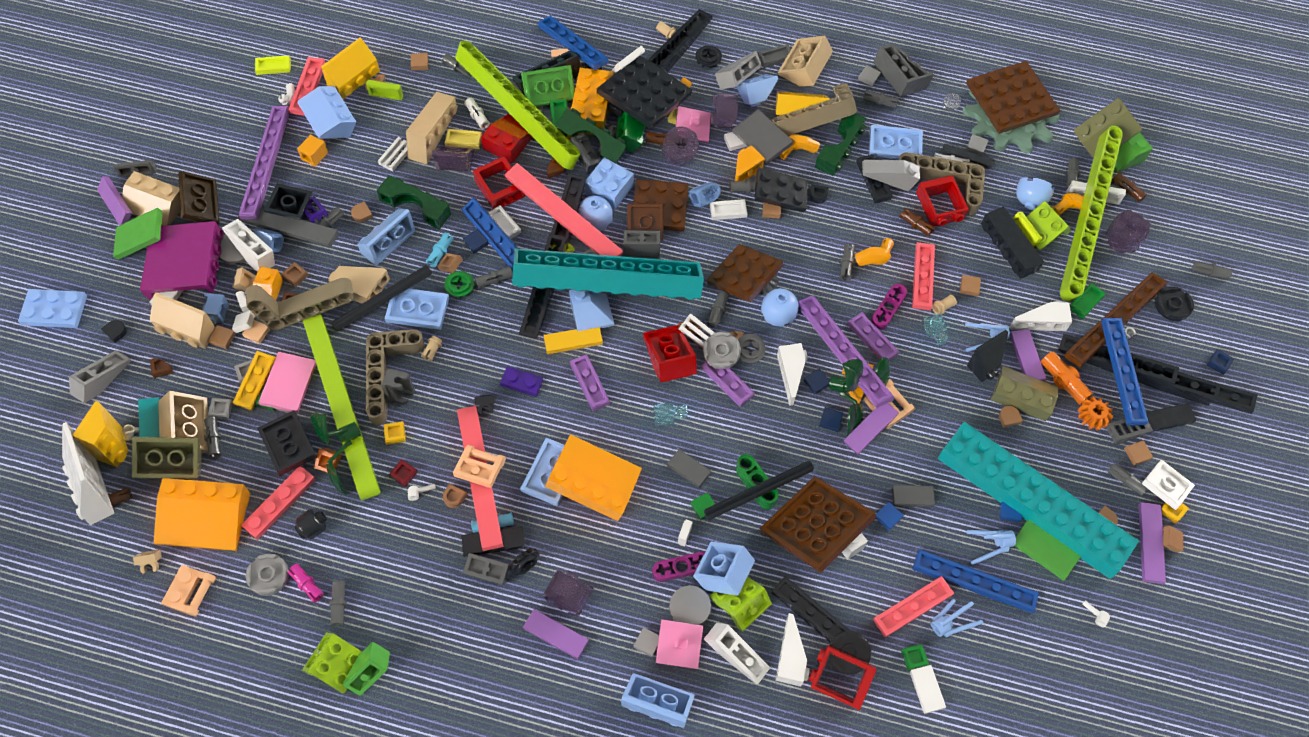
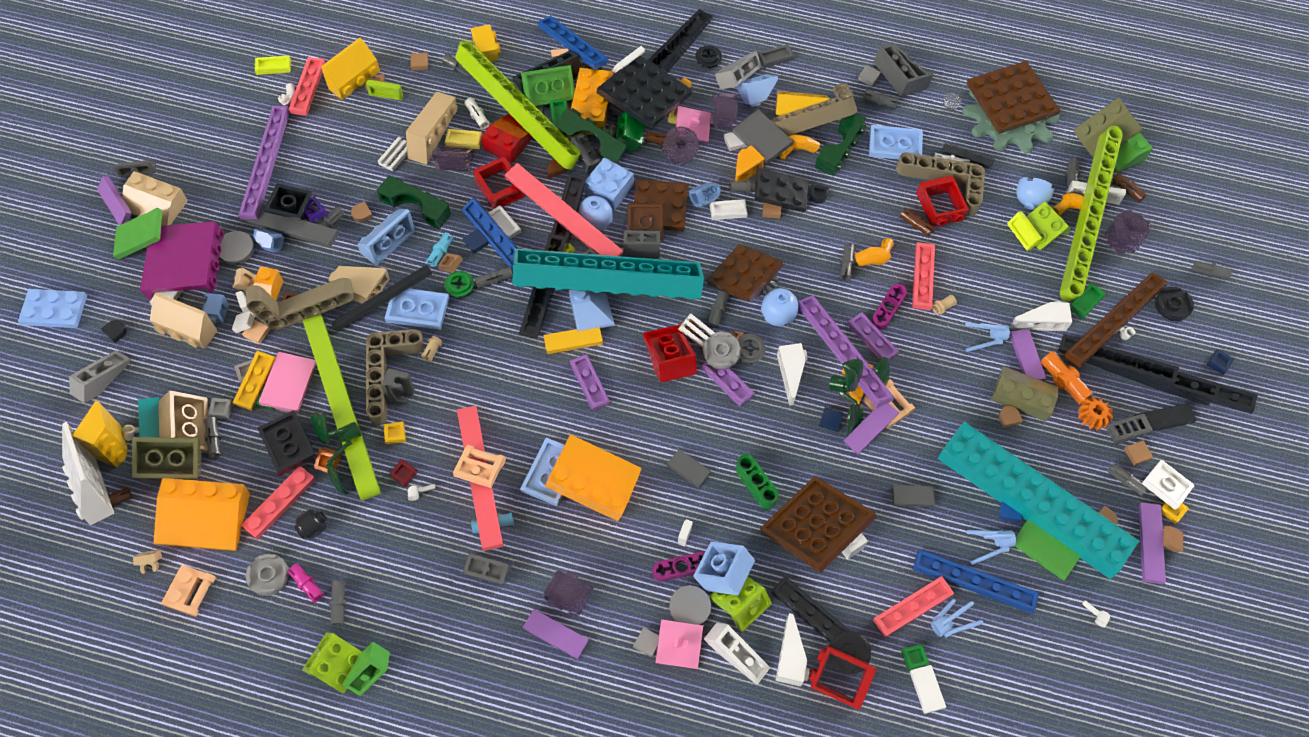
(160, 368): reddish brown tile -> none
(198, 197): dark brown tile -> none
(221, 337): medium nougat tile -> none
(249, 245): white slope -> none
(294, 274): medium nougat tile -> none
(312, 150): light orange brick -> none
(327, 113): light blue slope -> none
(454, 496): medium nougat tile -> none
(484, 41): none -> yellow brick
(485, 400): black tile -> none
(512, 539): black tile -> none
(521, 381): dark purple plate -> none
(524, 562): black gear -> none
(657, 700): light blue slope -> none
(665, 29): tan pin -> none
(666, 413): clear light blue plate -> none
(701, 503): green tile -> none
(758, 490): black axle -> none
(806, 60): tan slope -> none
(816, 381): dark blue tile -> none
(878, 190): black plate -> none
(889, 516): blue tile -> none
(892, 172): light grey slope -> none
(936, 327): clear light blue plate -> none
(970, 285): medium nougat tile -> none
(977, 144): light grey tile -> none
(988, 357): black slope -> none
(1012, 242): black brick -> none
(1124, 371): blue tile -> none

